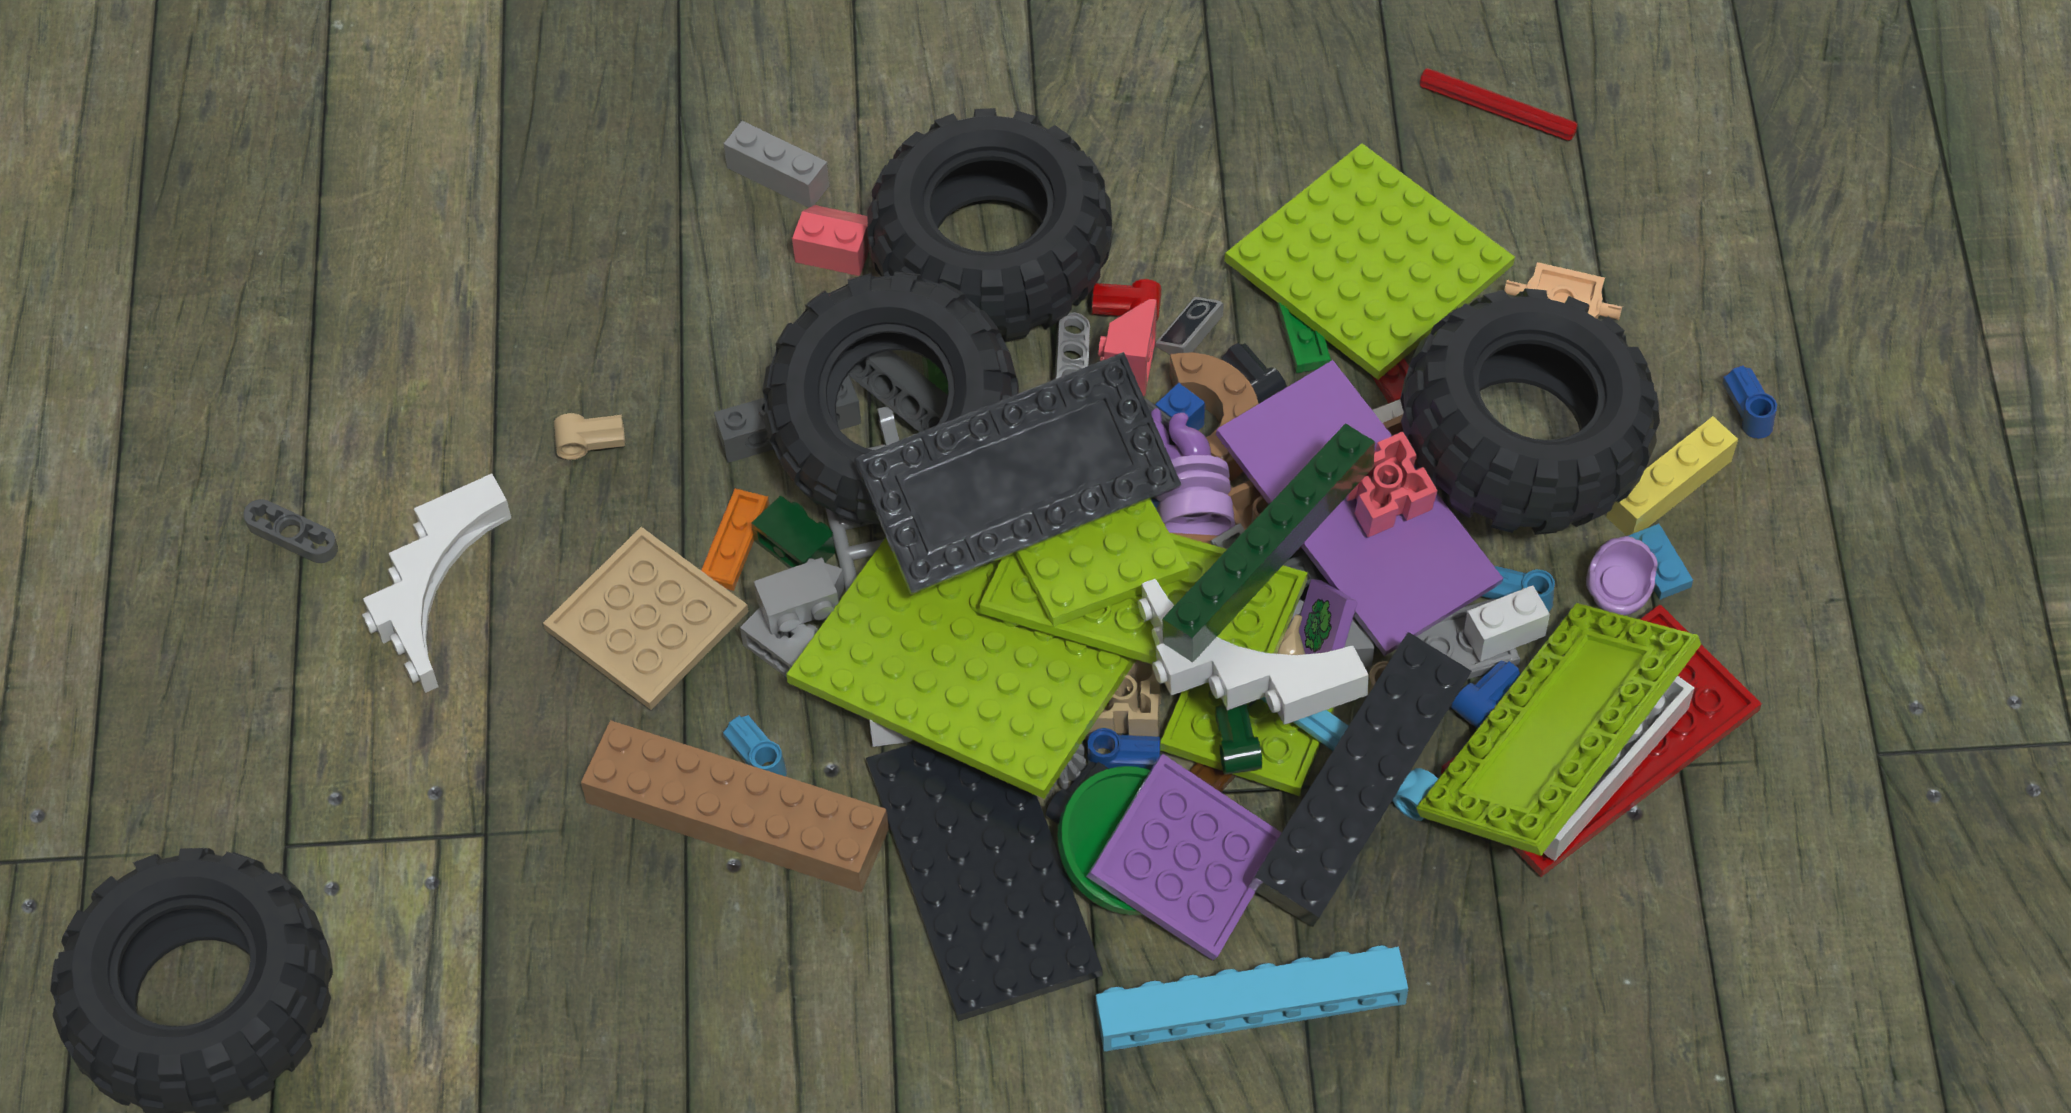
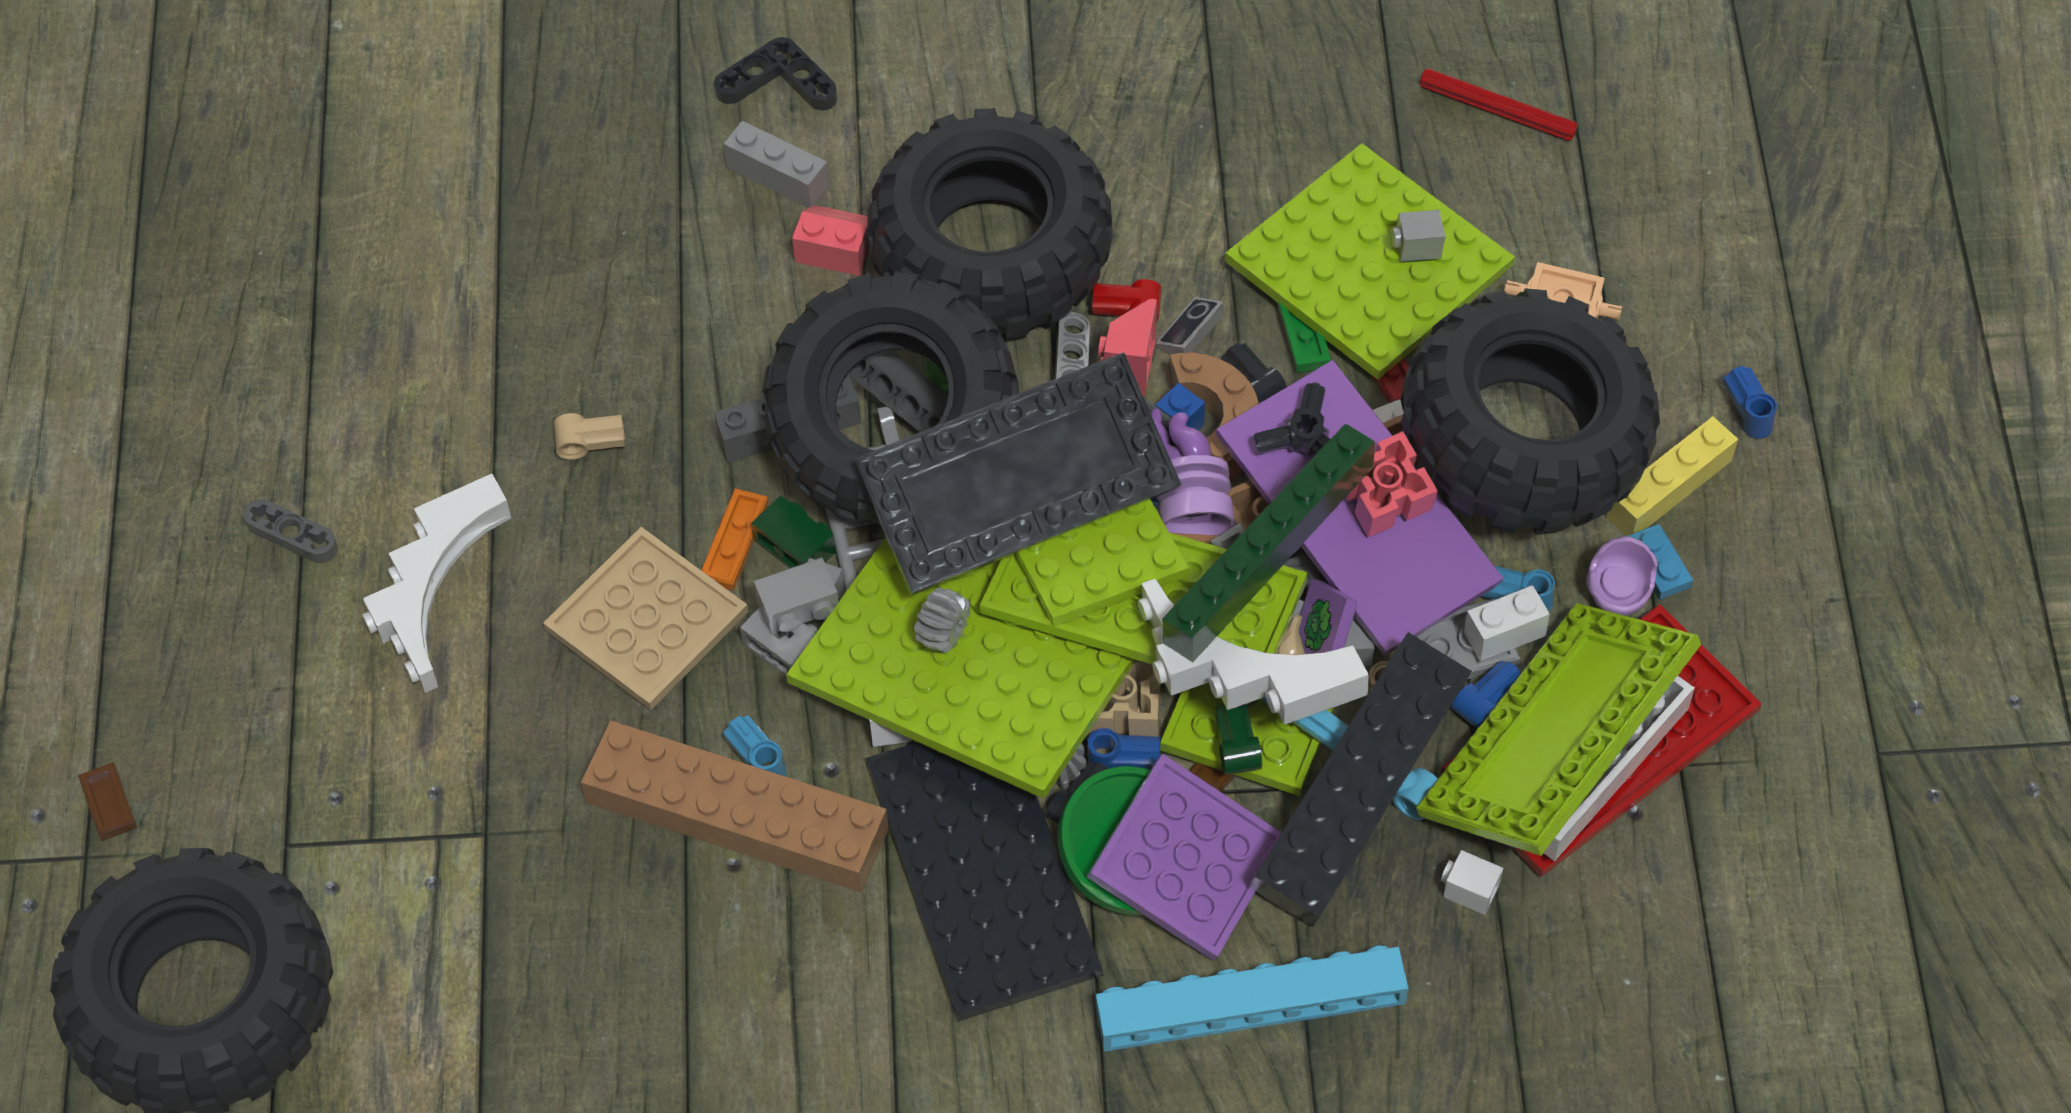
(107, 801): none -> reddish brown tile
(777, 66): none -> black beam
(942, 620): none -> light grey gear
(1305, 418): none -> black bush
(1418, 235): none -> light grey brick
(1471, 881): none -> white brick

